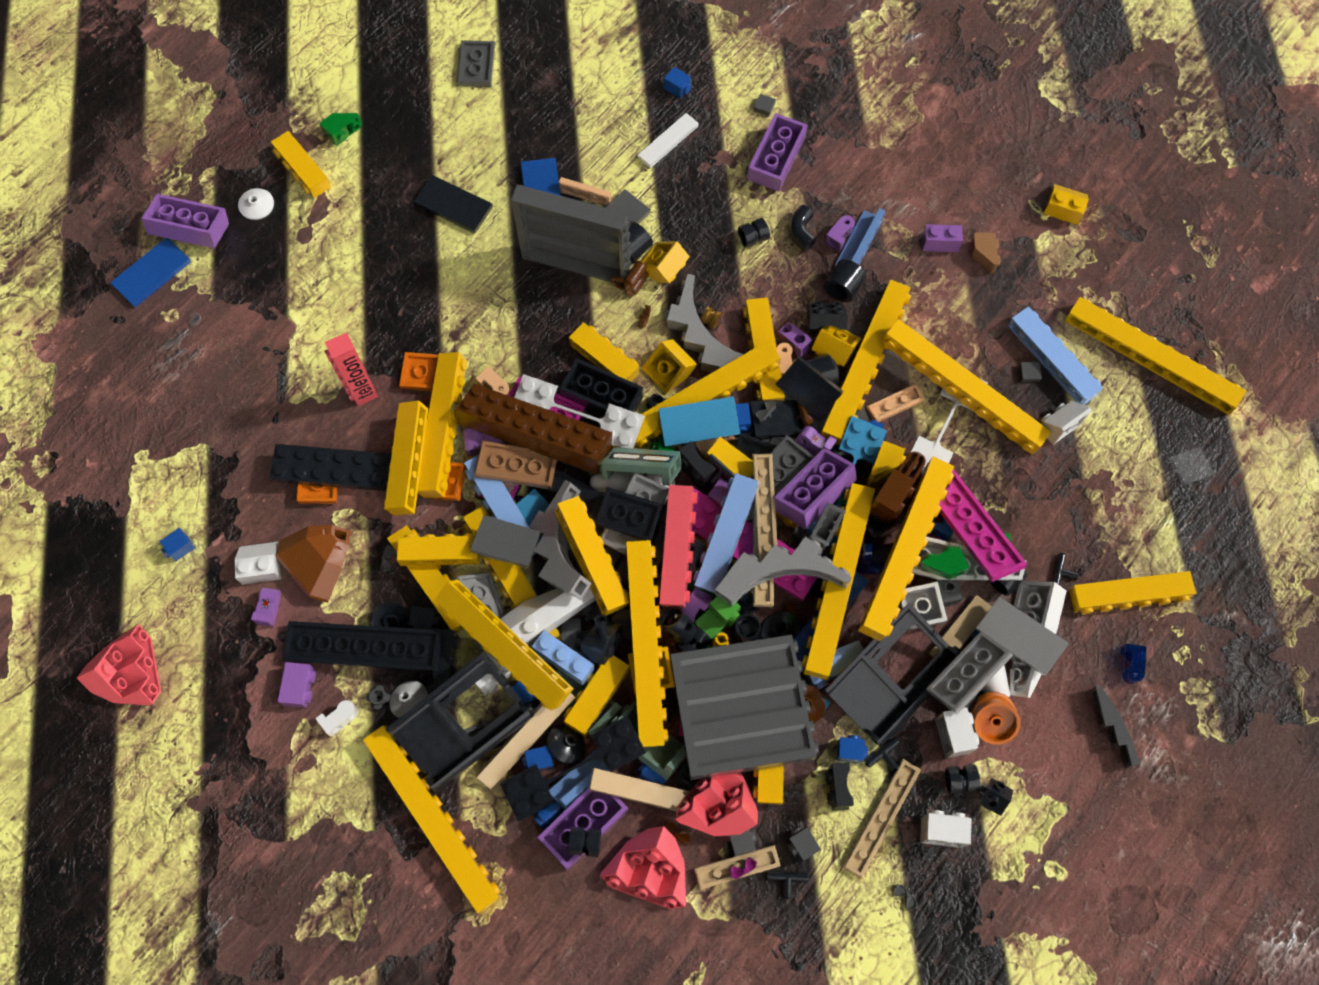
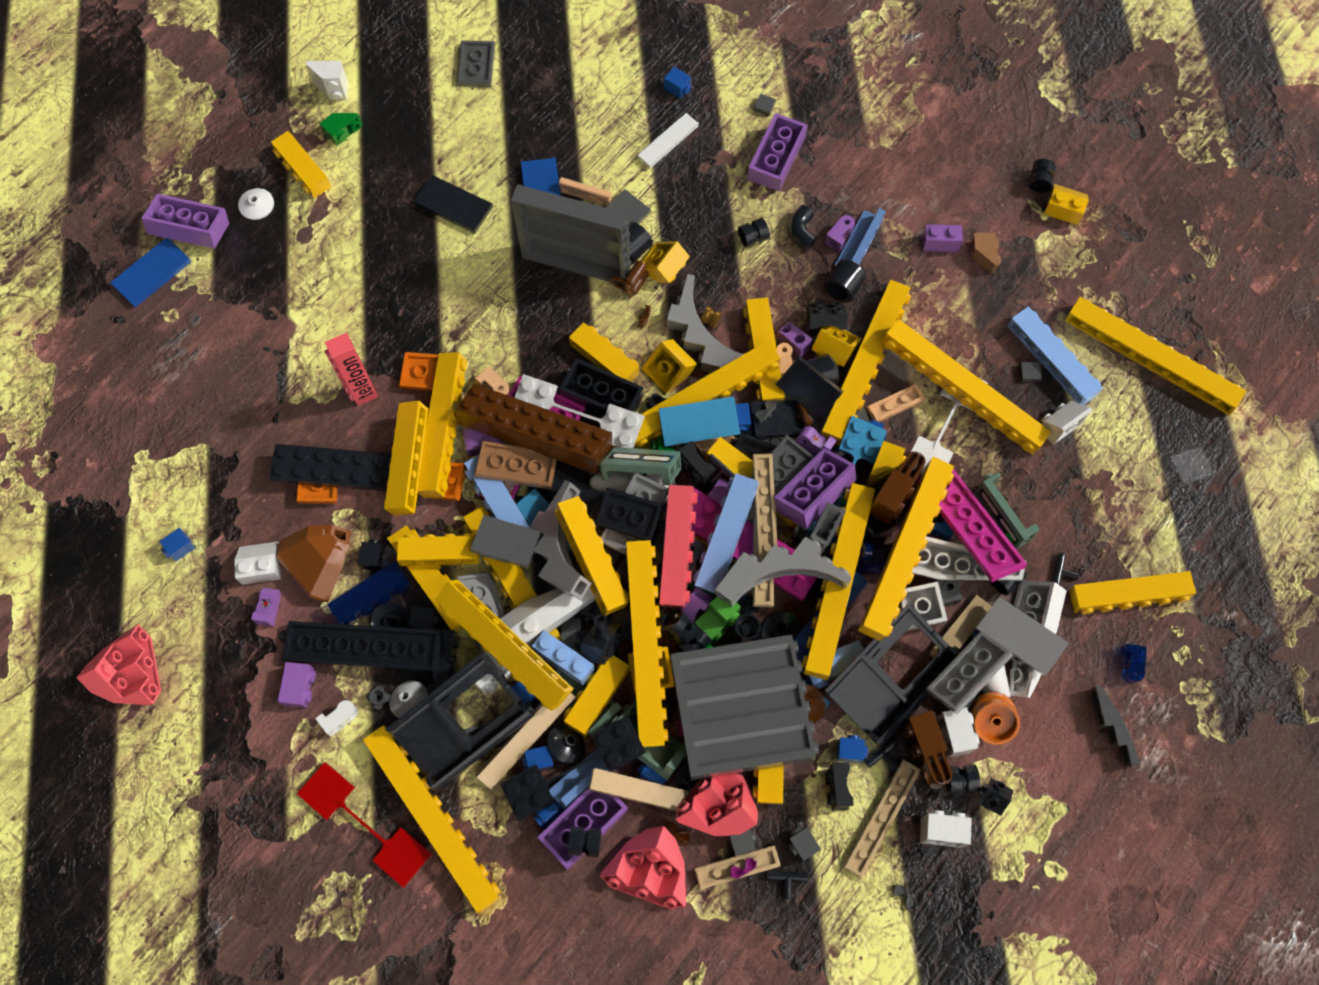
(329, 78): none -> white slope
(369, 594): none -> clear blue brick
(370, 555): none -> black brick
(400, 855): none -> red hinge
(720, 640): yellow pin -> none
(928, 749): none -> reddish brown brick
(946, 564): green slope -> none
(1002, 513): none -> sand green panel
(1042, 175): none -> black wheel

